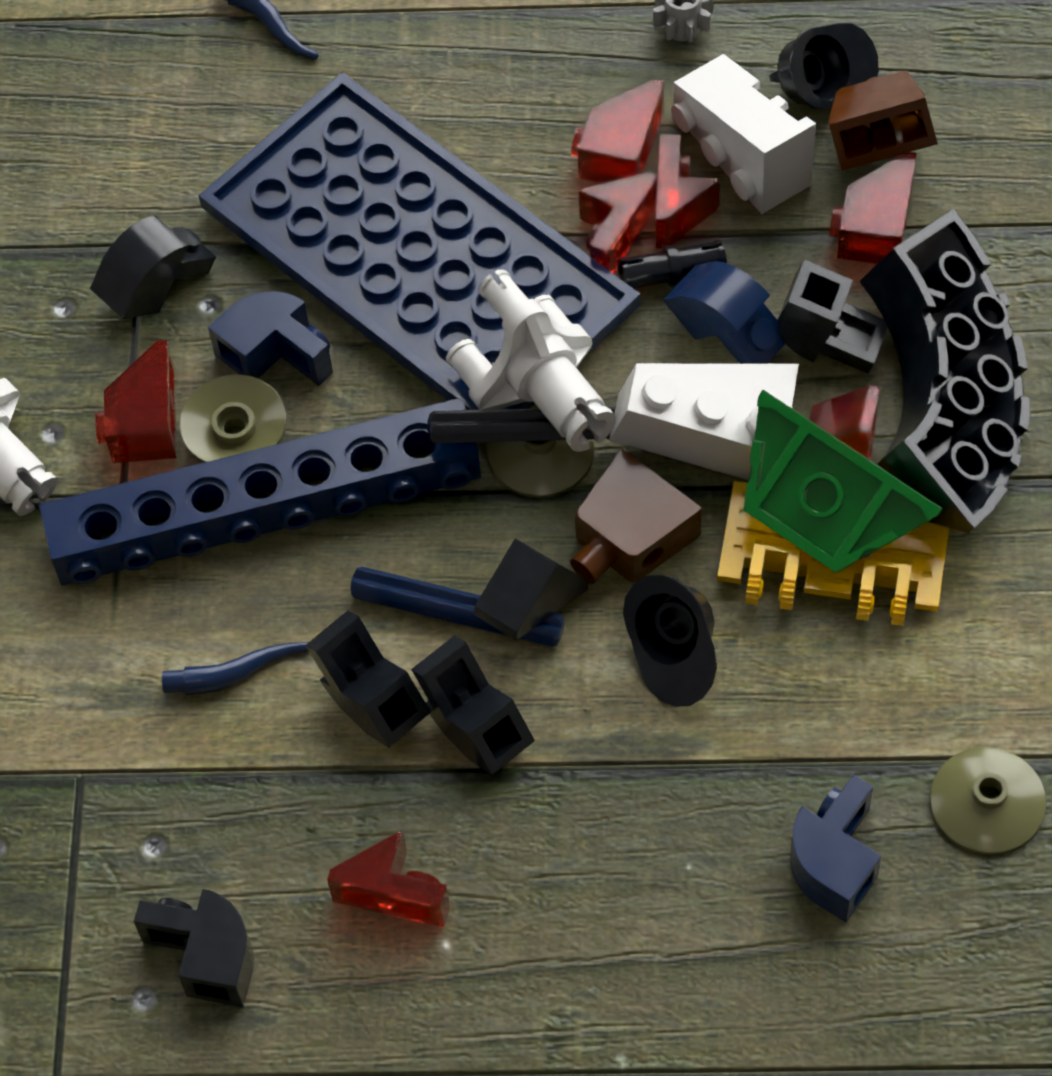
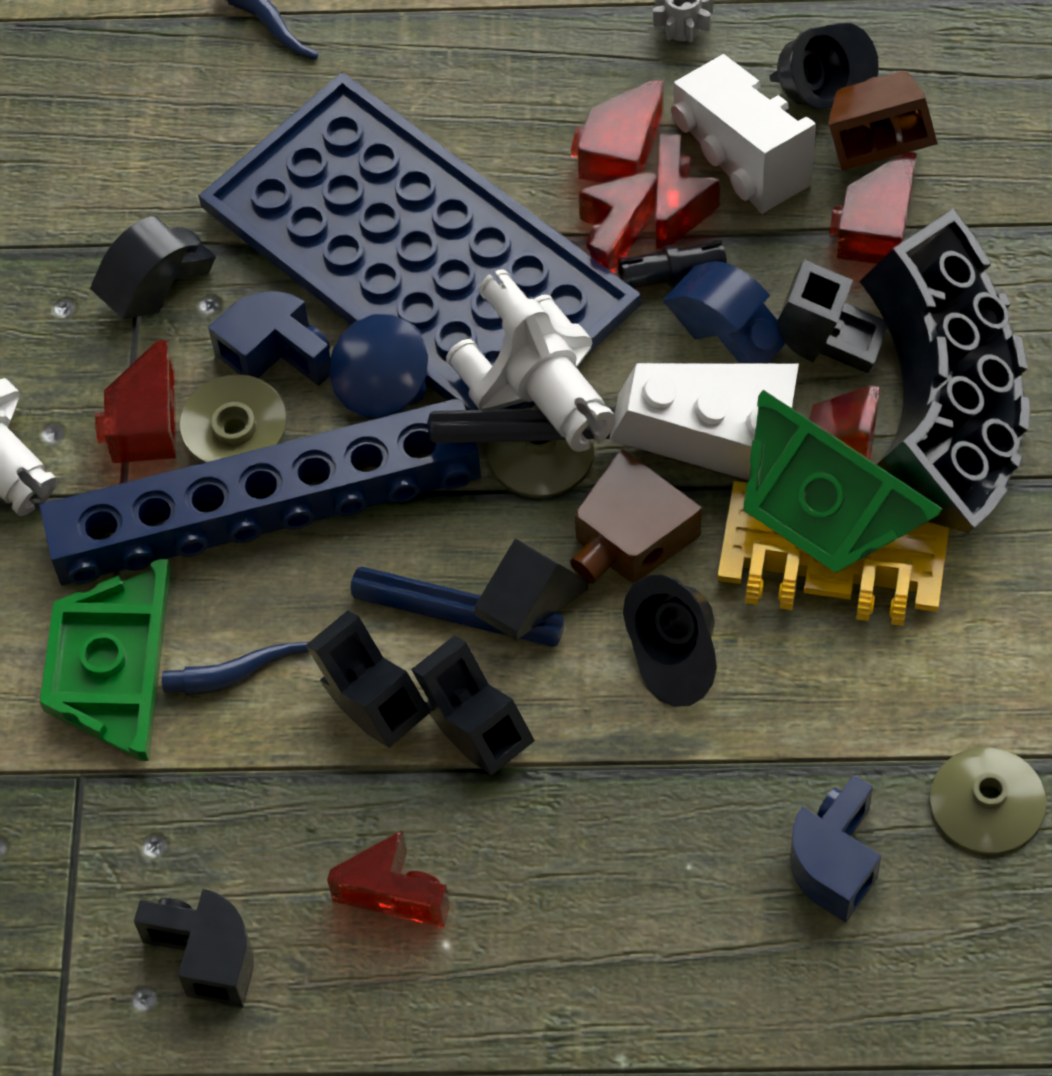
(108, 659): none -> green wing
(379, 366): none -> dark blue dish

